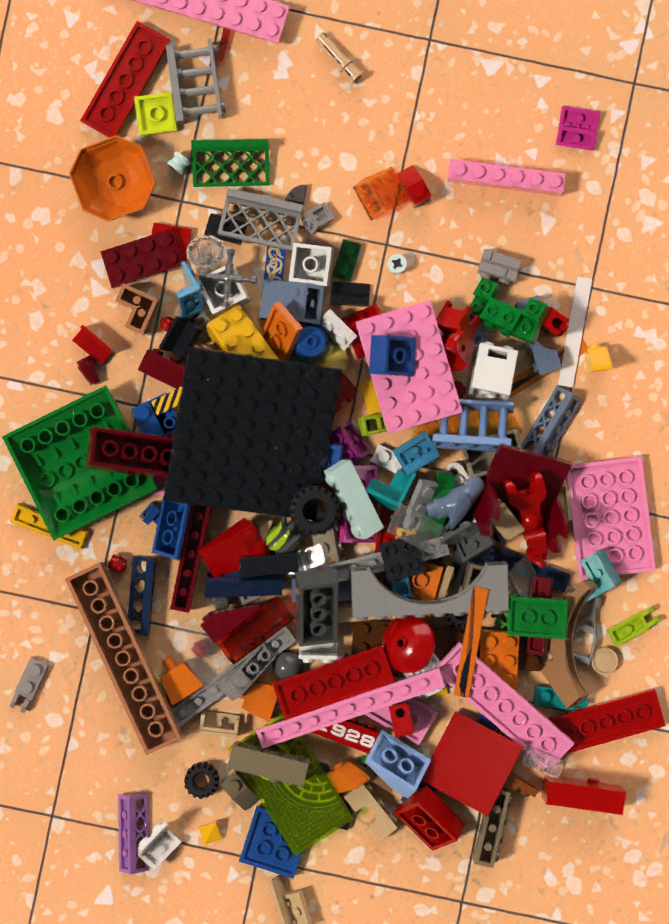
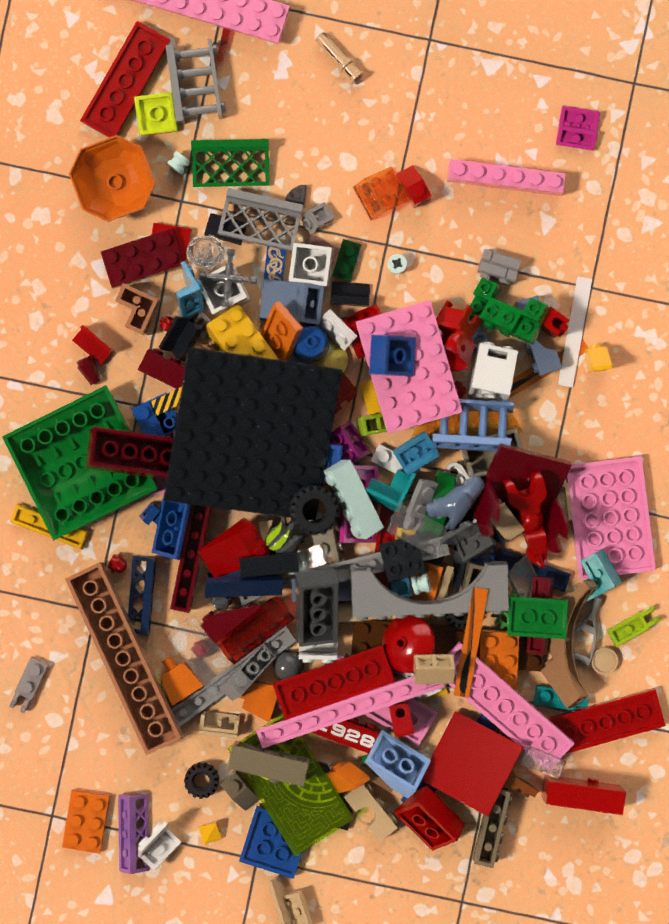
(86, 821): none -> orange plate
(421, 584): none -> light aqua wheel
(434, 669): none -> tan hinge
(554, 426): sand blue fence -> none

